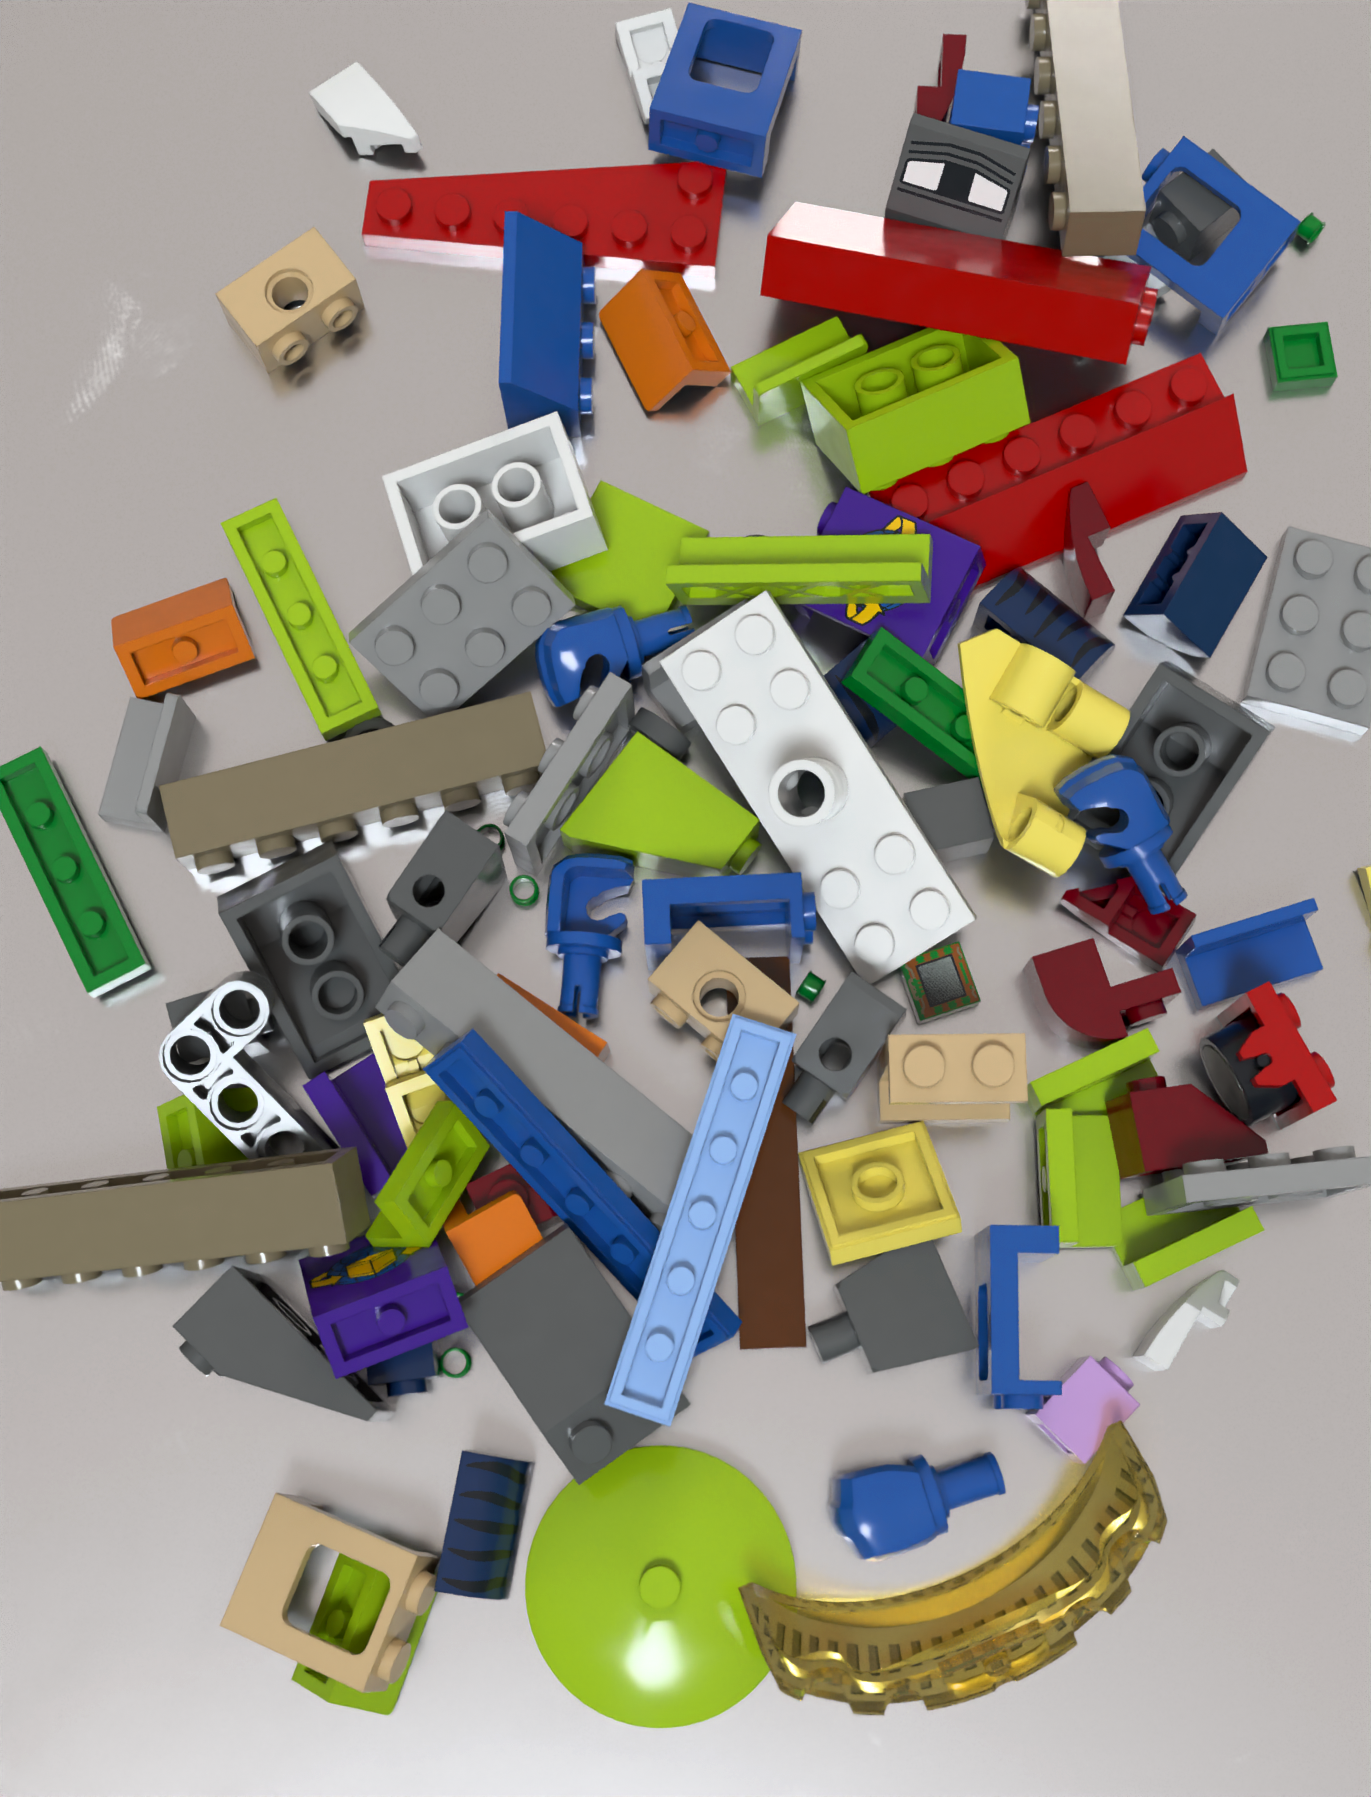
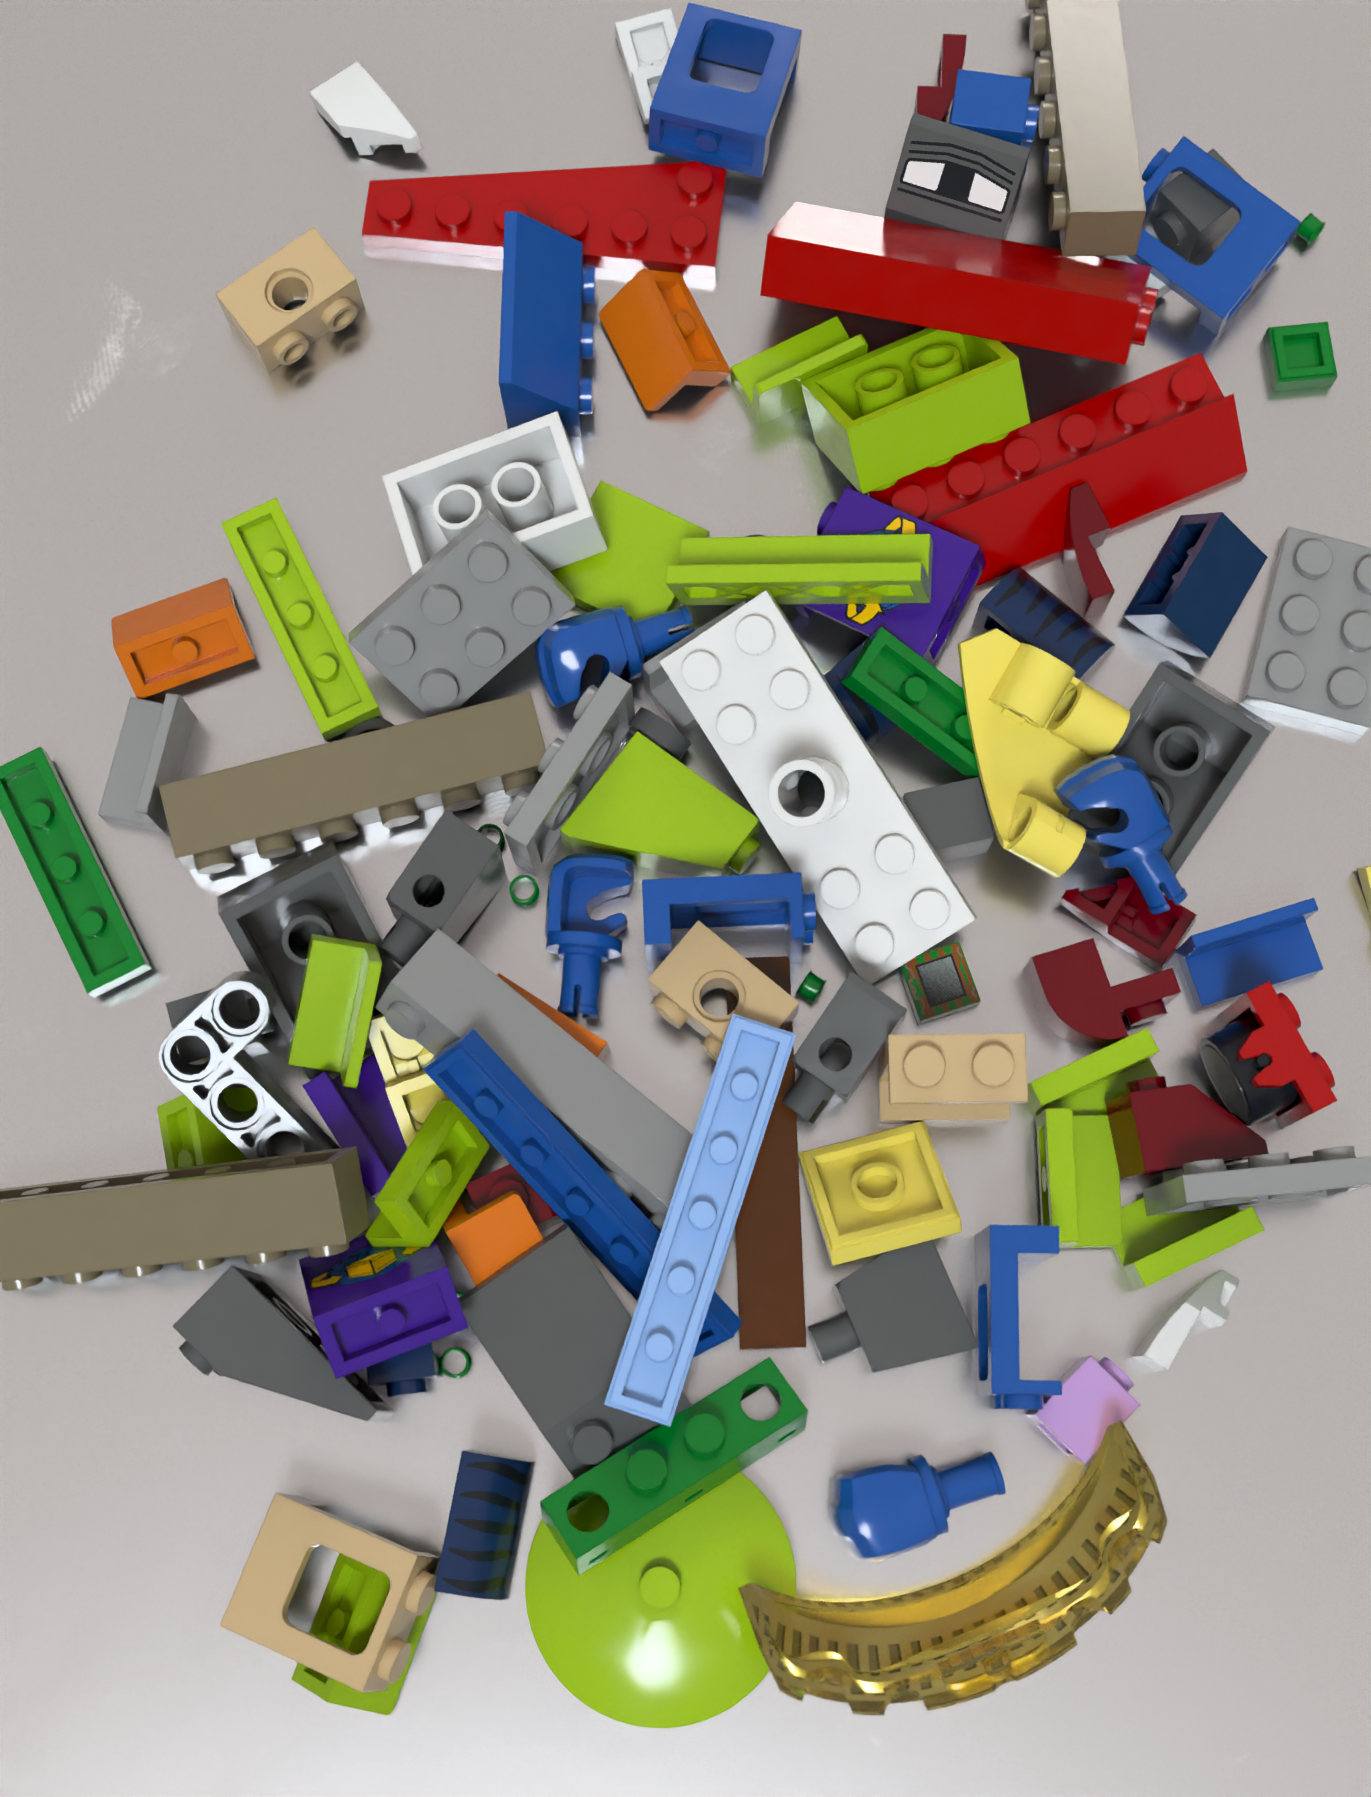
(335, 1006): none -> lime panel
(674, 1465): none -> green piece

